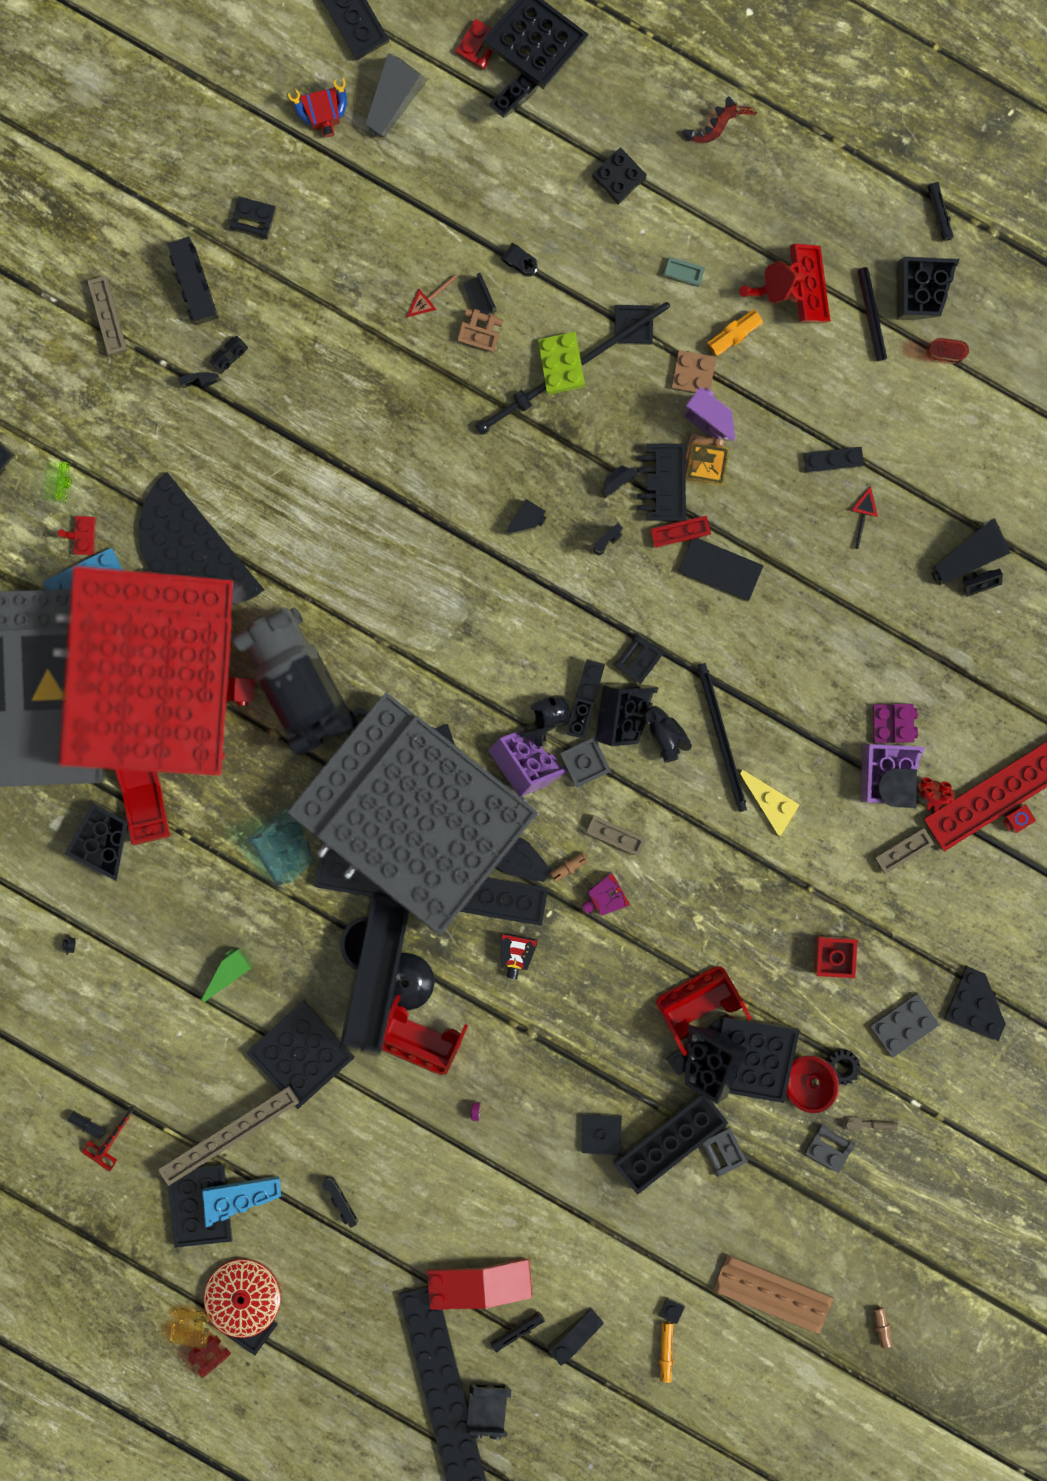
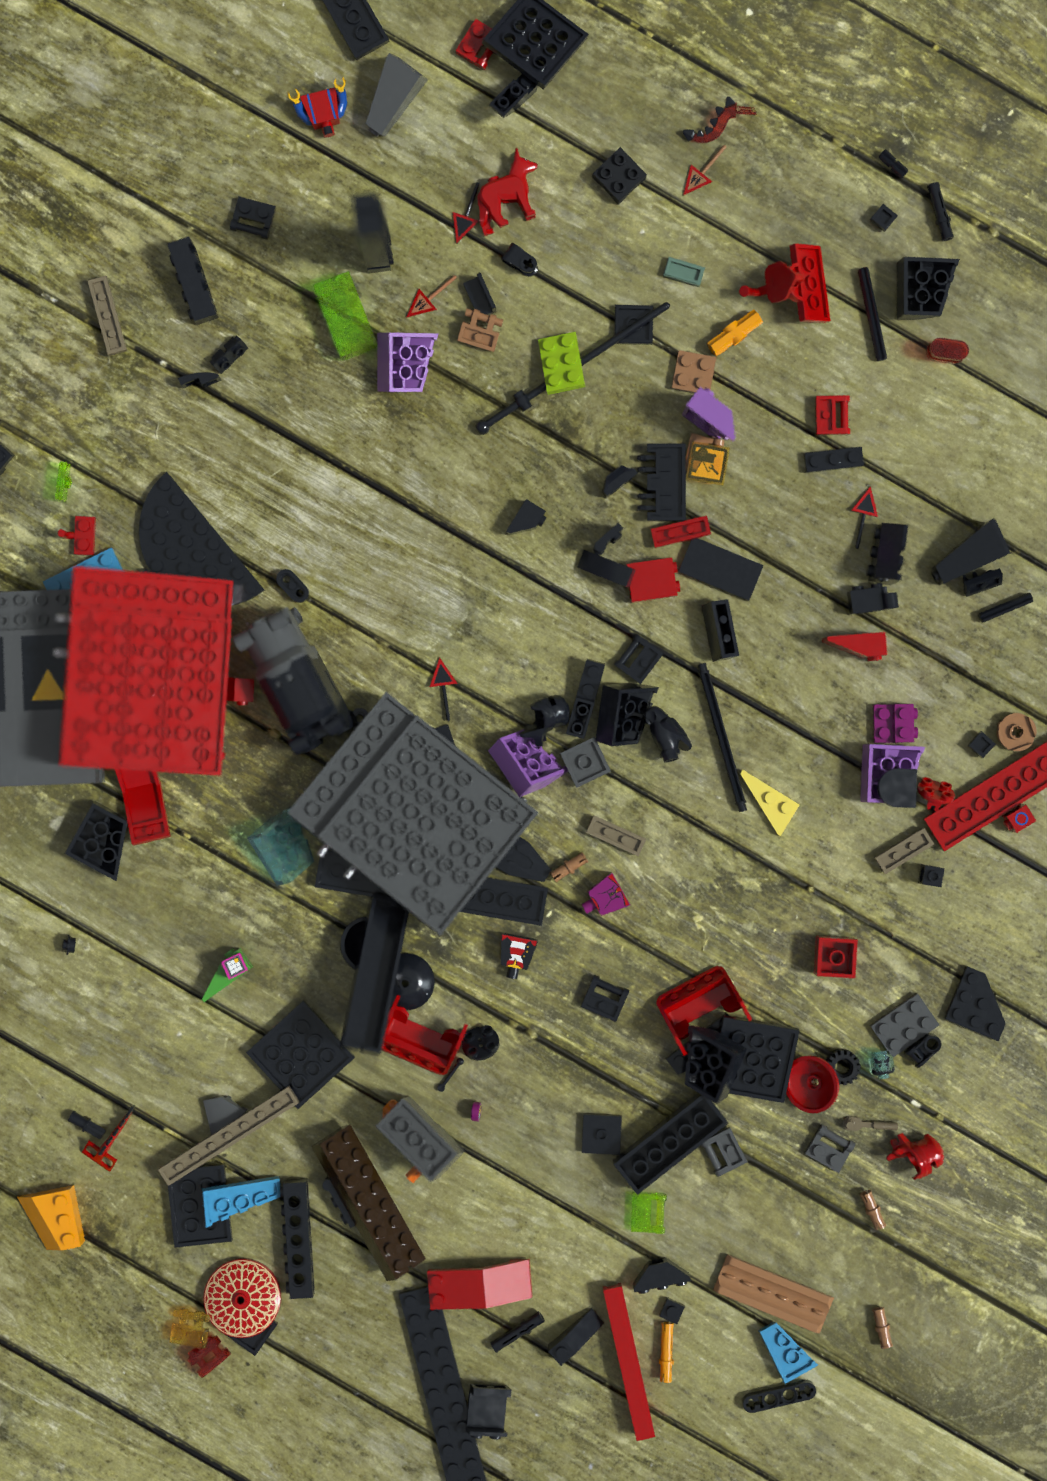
(55, 1217): none -> light orange wedge
(221, 1112): none -> dark grey slope
(234, 966): none -> slope
(292, 586): none -> black plate
(297, 1288): none -> black brick
(345, 316): none -> clear neon green brick
(368, 1203): none -> dark brown piece
(373, 232): none -> black brick
(403, 361): none -> medium lavender wedge
(419, 1139): none -> dark grey piece
(441, 678): none -> piece
(441, 1087): none -> black hinge
(462, 223): none -> piece
(472, 1046): none -> black plate
(506, 189): none -> red animal
(602, 1004): none -> black plate
(606, 568): none -> black slope
(628, 1362): none -> red tile
(642, 1212): none -> clear neon green plate
(653, 580): none -> red brick
(659, 1275): none -> black slope
(696, 178): none -> piece
(720, 630): none -> black brick
(778, 1393): none -> black beam
(786, 1354): none -> dark azure wing
(826, 415): none -> red plate
(865, 645): none -> red slope
(871, 599): none -> black hinge
(872, 1209): none -> medium nougat pin
(881, 1064): none -> clear light blue head
(883, 217): none -> black plate
(887, 553): none -> black wedge
(889, 160): none -> black piece
(921, 1049): none -> black piece
(922, 1153): none -> red piece
(931, 875): none -> black brick
(981, 744): none -> black plate
(1005, 607): none -> black axle
(1026, 736): none -> medium nougat plate

